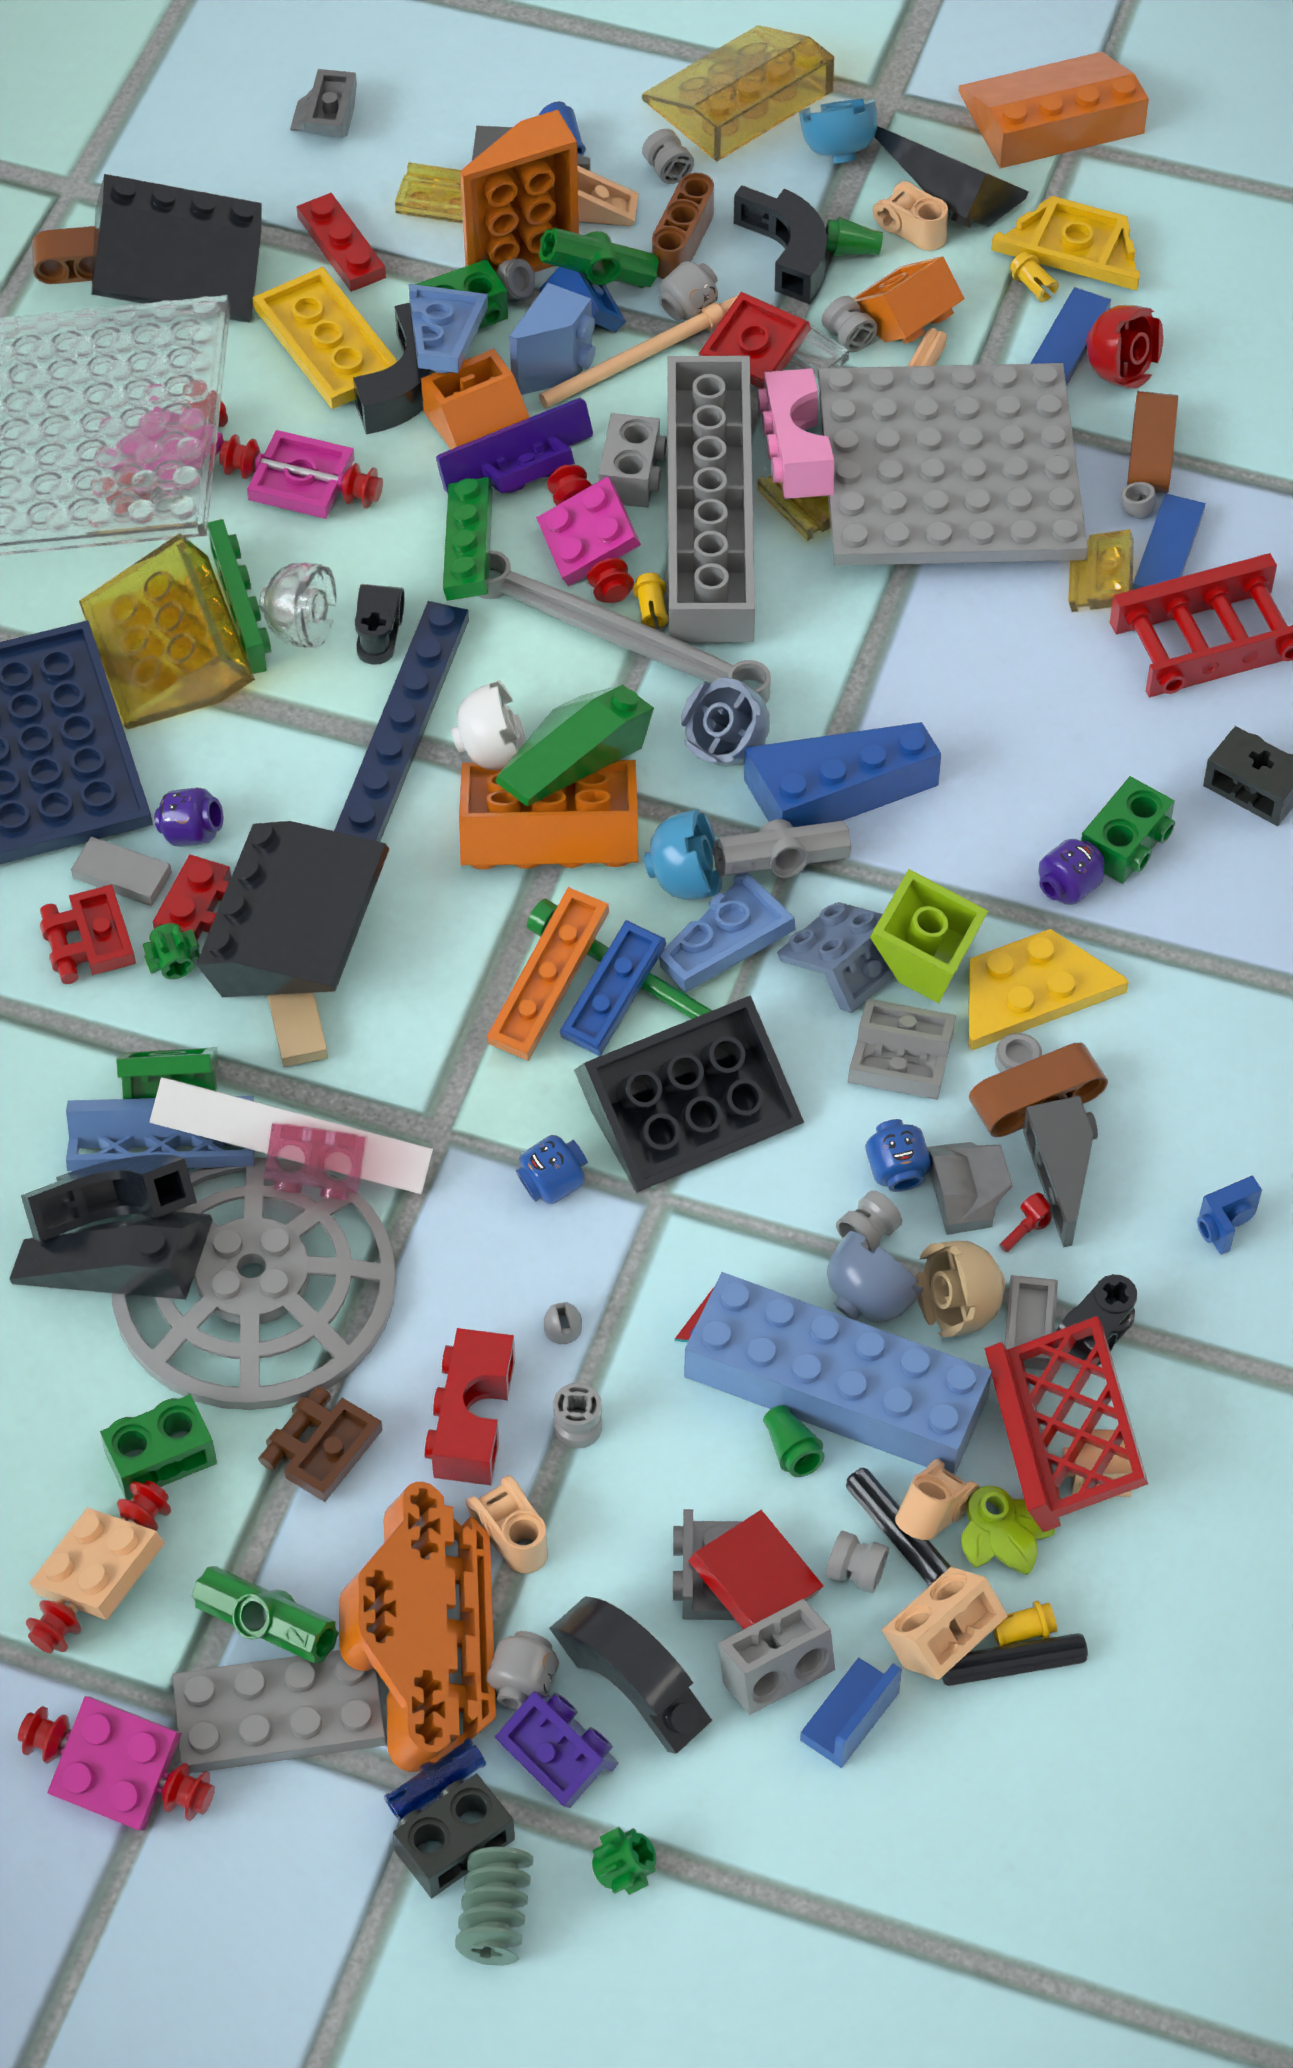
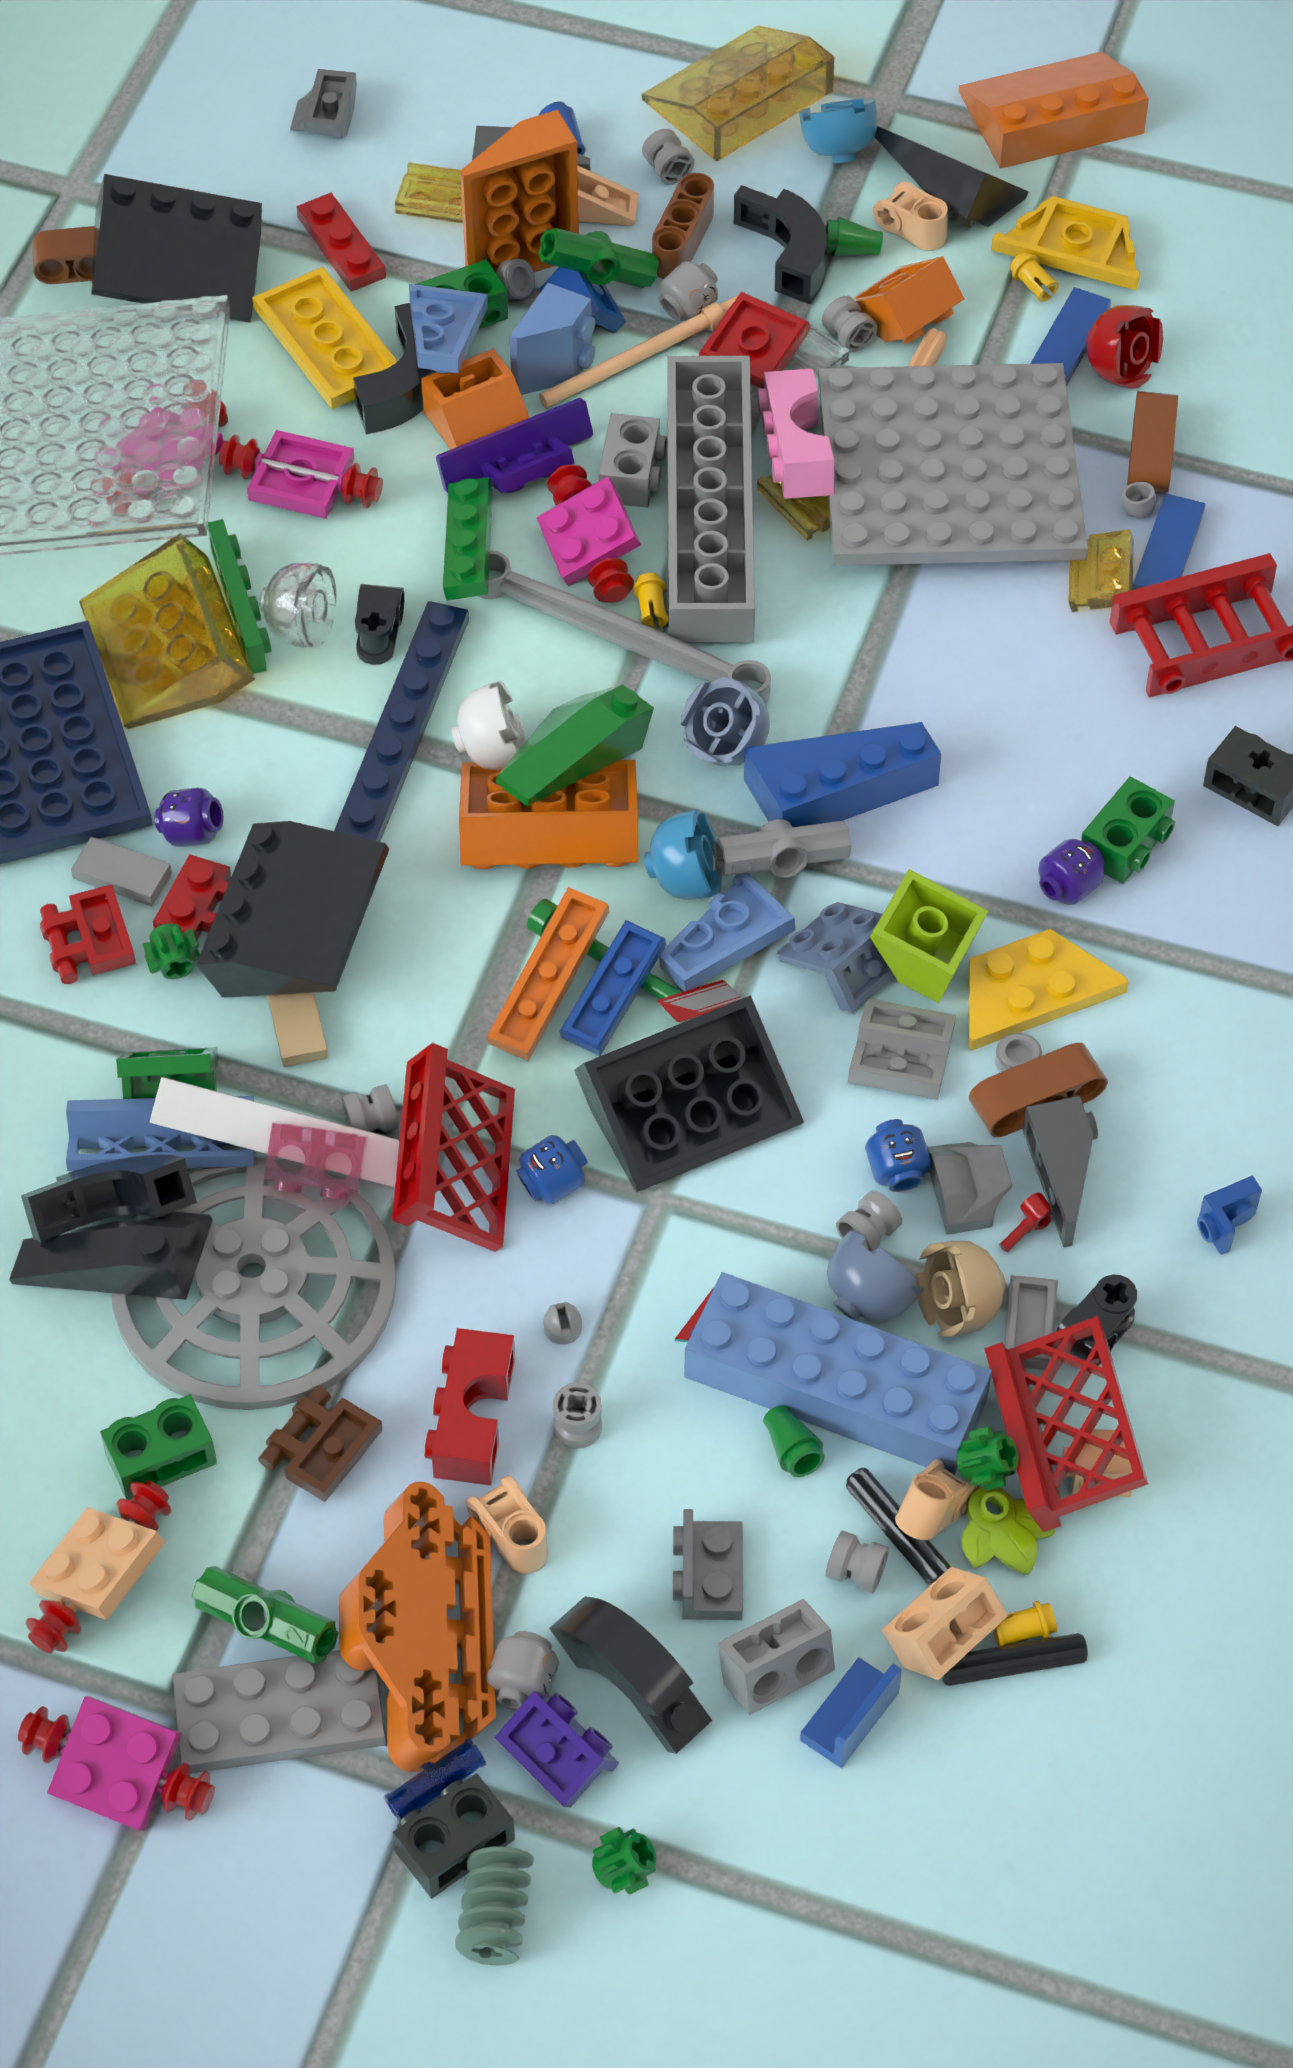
(371, 1110): none -> light grey wheel
(422, 1133): none -> red fence
(698, 1000): none -> sticker
(754, 1570): red tile -> none
(987, 1458): none -> green gear

